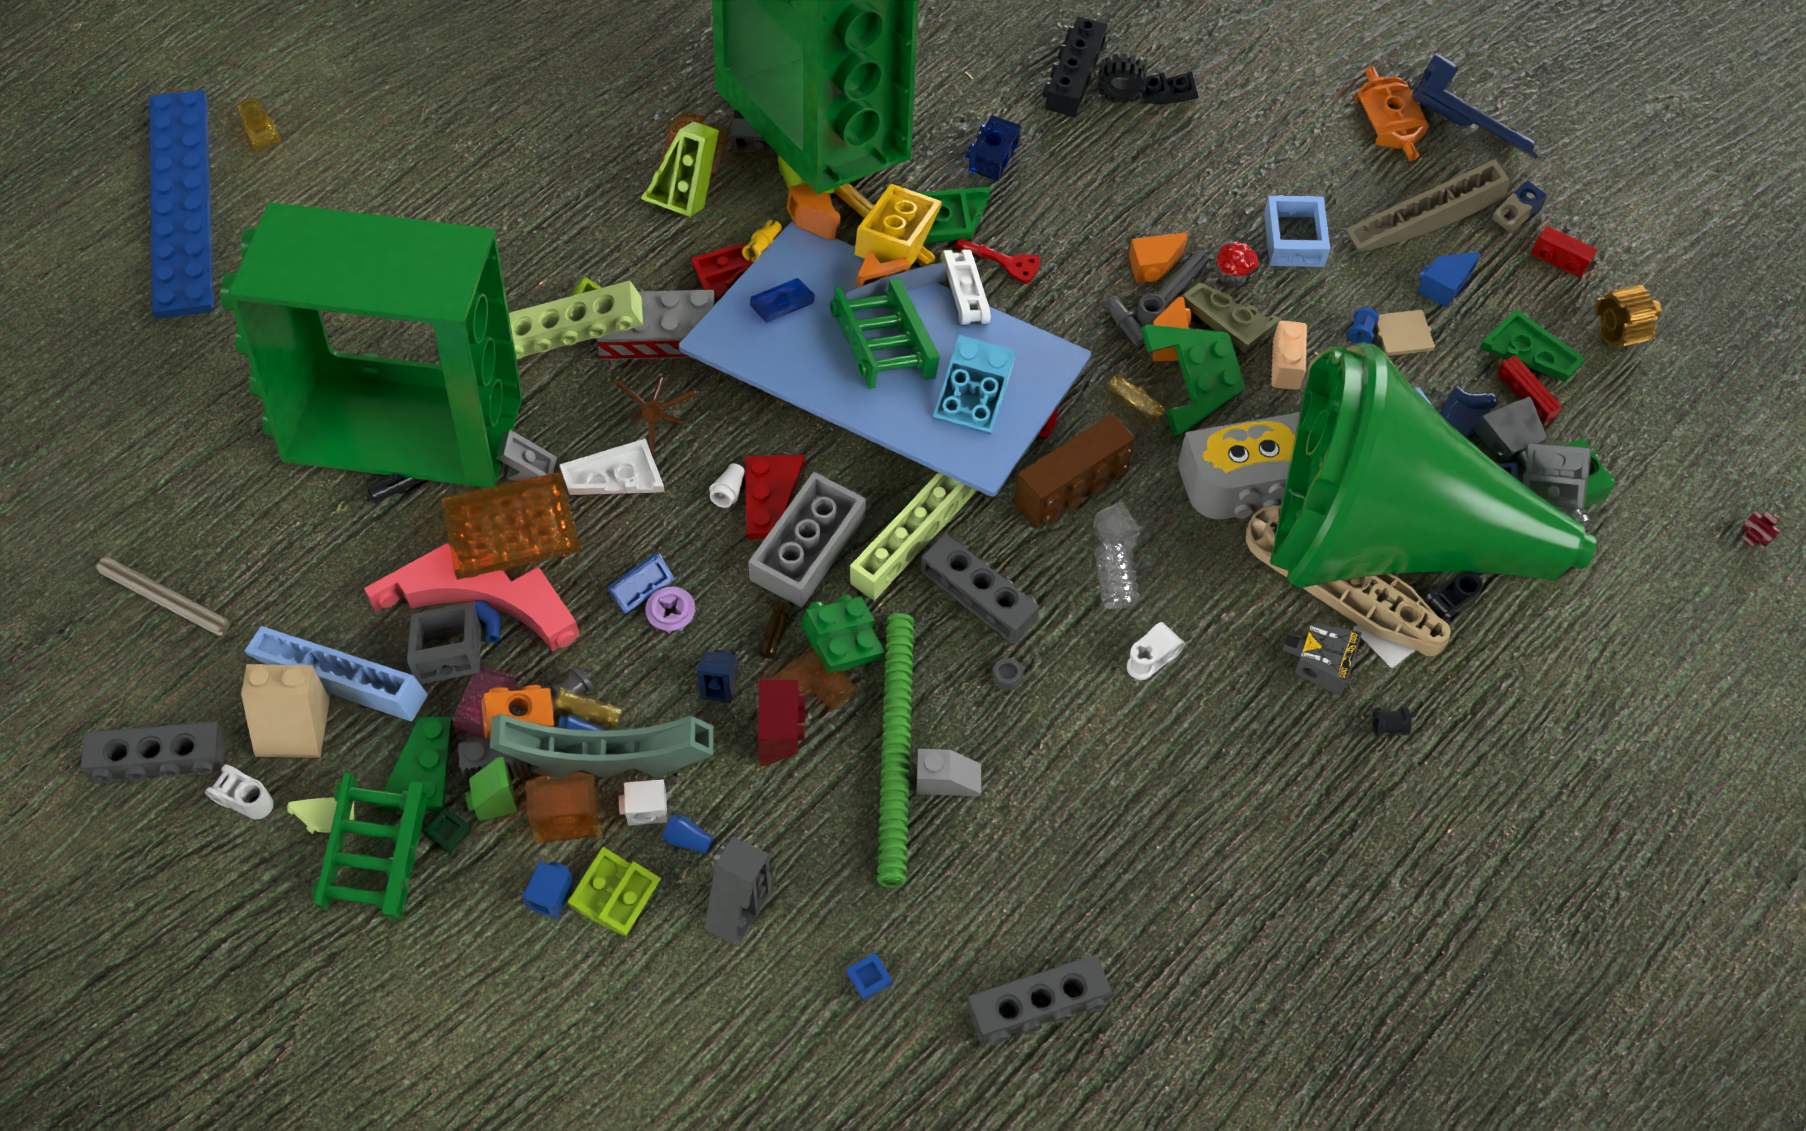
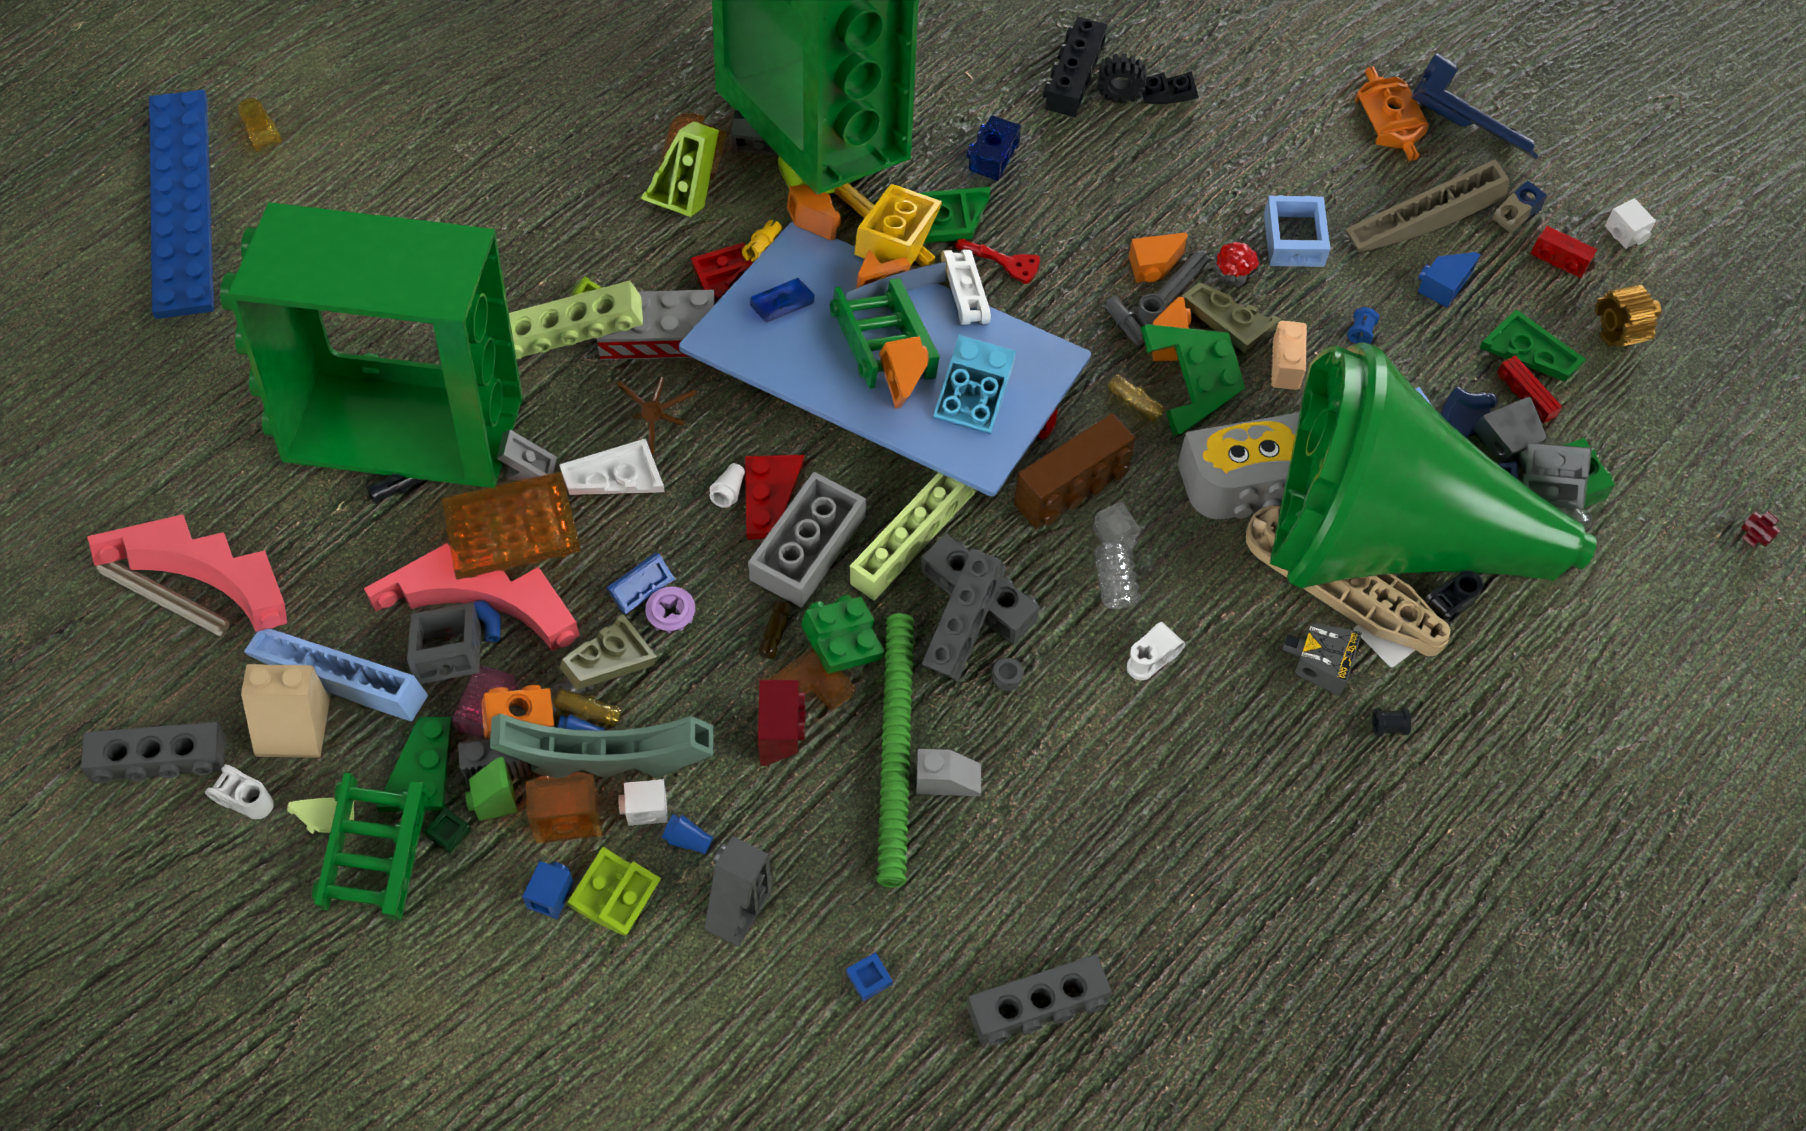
(169, 548): none -> coral arch
(608, 656): none -> olive wing
(717, 675): dark blue slope -> none
(903, 366): none -> orange slope
(964, 615): none -> dark grey brick
(1404, 333): tan piece -> none
(1630, 223): none -> white brick

